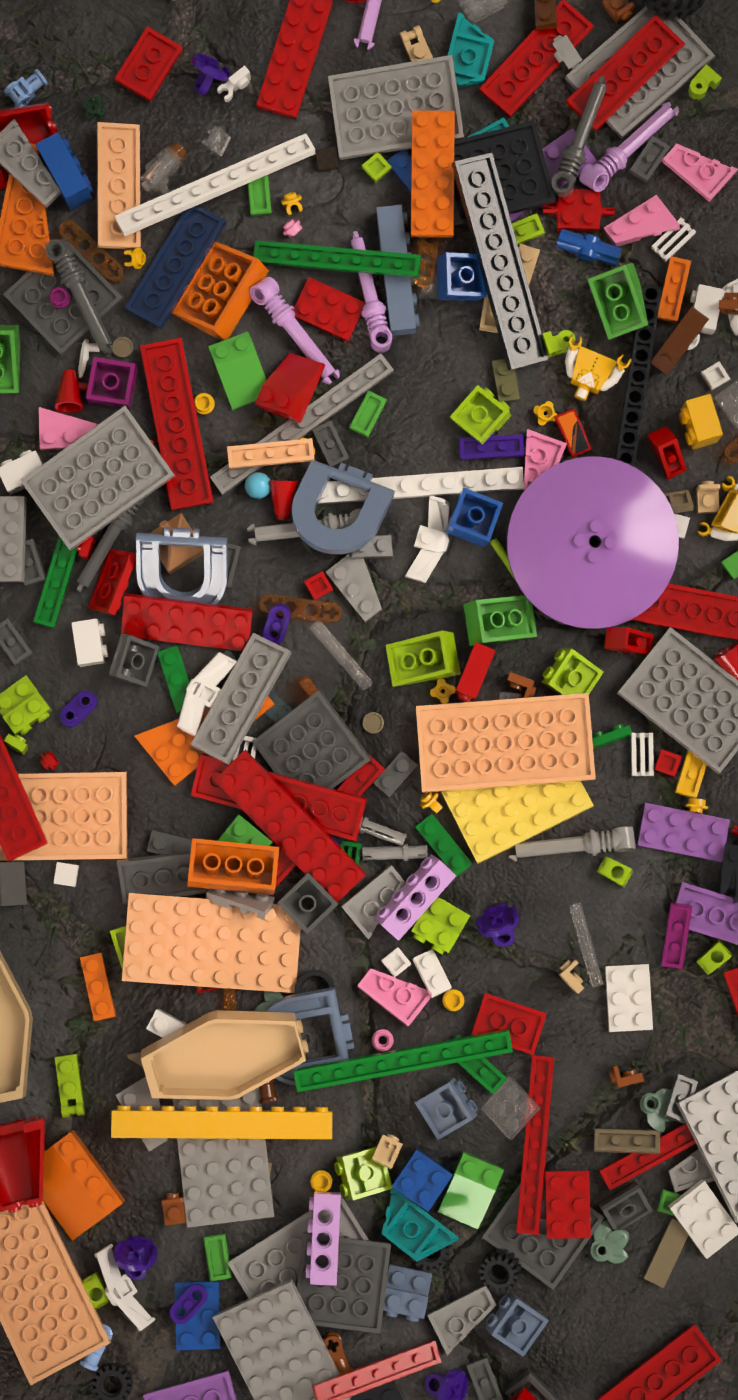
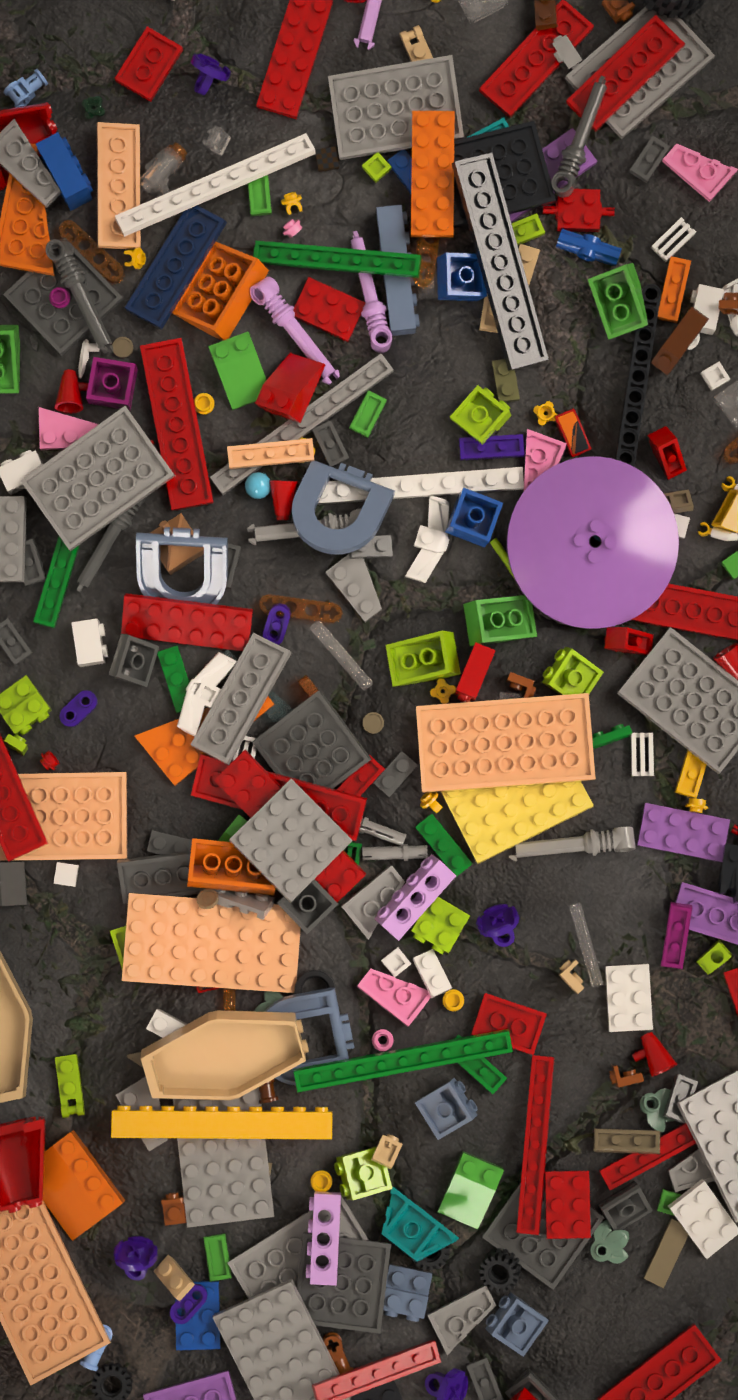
(85, 549): red plate -> none
(95, 1289): lime leg -> none
(98, 986): orange plate -> none
(112, 581): red plate -> none
(121, 1289): white plate -> none
(174, 1277): none -> tan plate
(207, 898): none -> dark tan piece
(236, 81): white plate -> none
(290, 840): none -> light grey plate
(318, 585): red plate -> none
(422, 1179): blue brick -> none
(470, 53): teal wing -> none
(510, 1108): clear plate -> none
(557, 344): lime leg -> none
(591, 370): torso -> none
(597, 175): lavender piece -> none
(615, 871): lime leg -> none
(645, 220): bright pink wing -> none
(656, 1055): none -> red piece
(667, 763): red plate -> none
(700, 422): yellow brick -> none
(702, 81): lime leg -> none
(707, 497): tan bracket -> none

